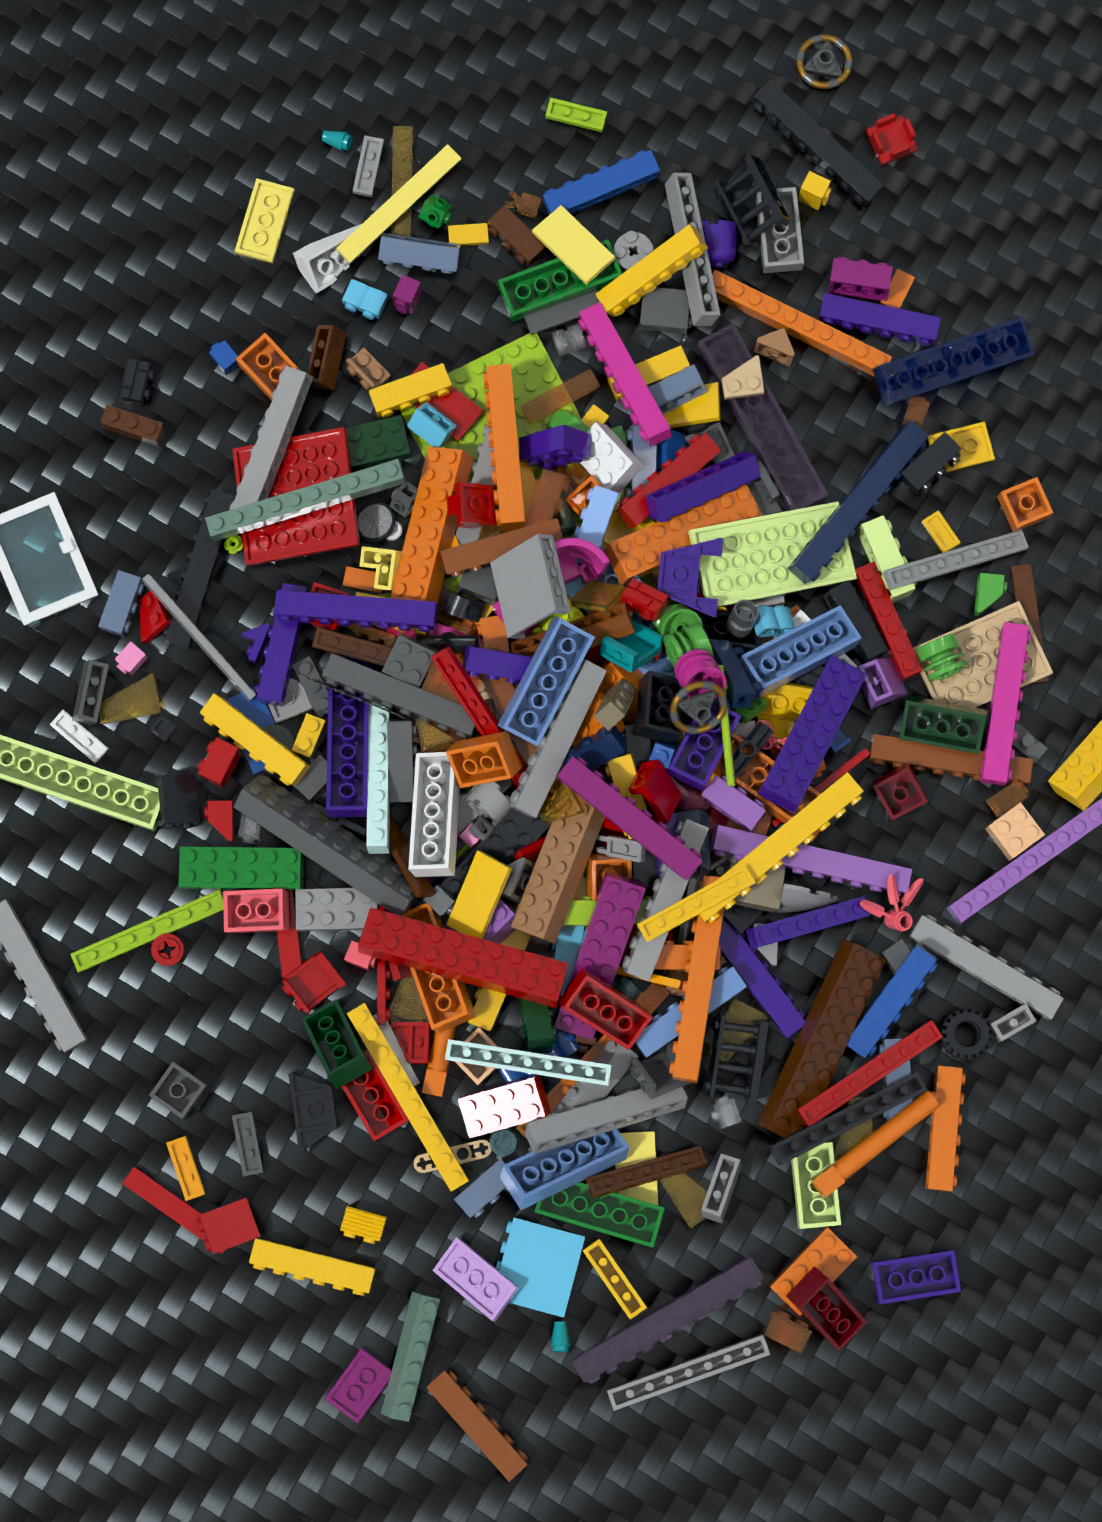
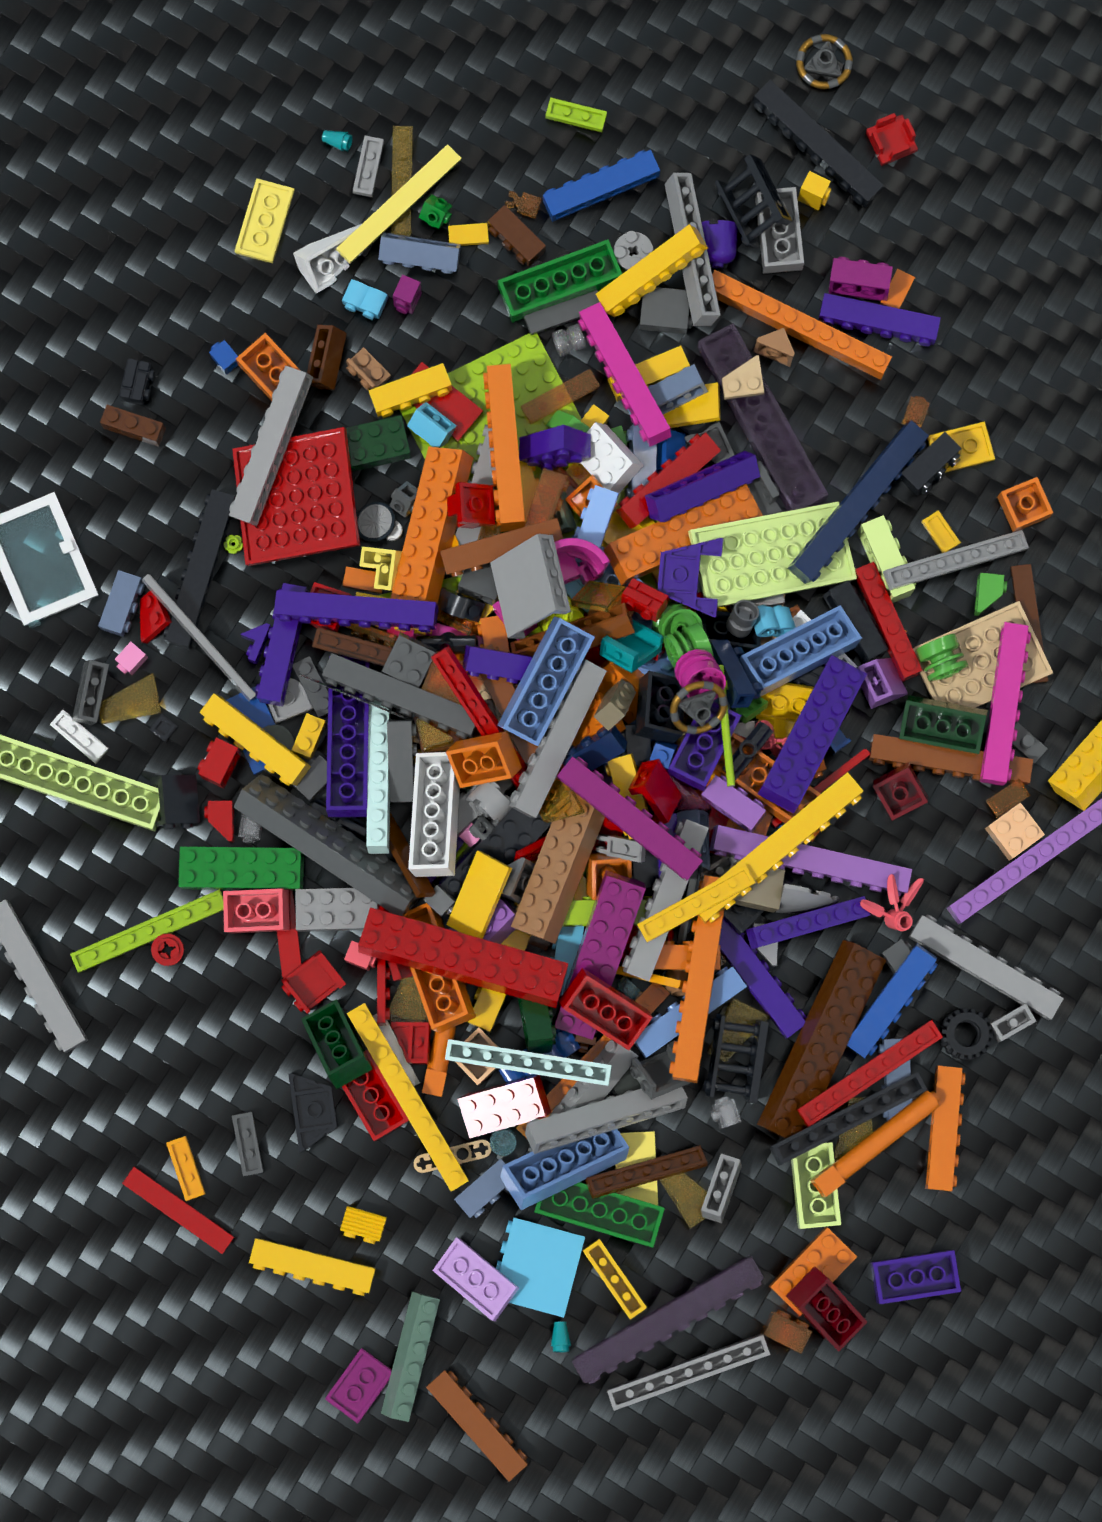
(178, 1090): dark grey brick -> none
(228, 1226): red panel -> none
(305, 500): sand green brick -> none
(573, 244): light yellow tile -> none
(953, 361): clear blue brick -> none

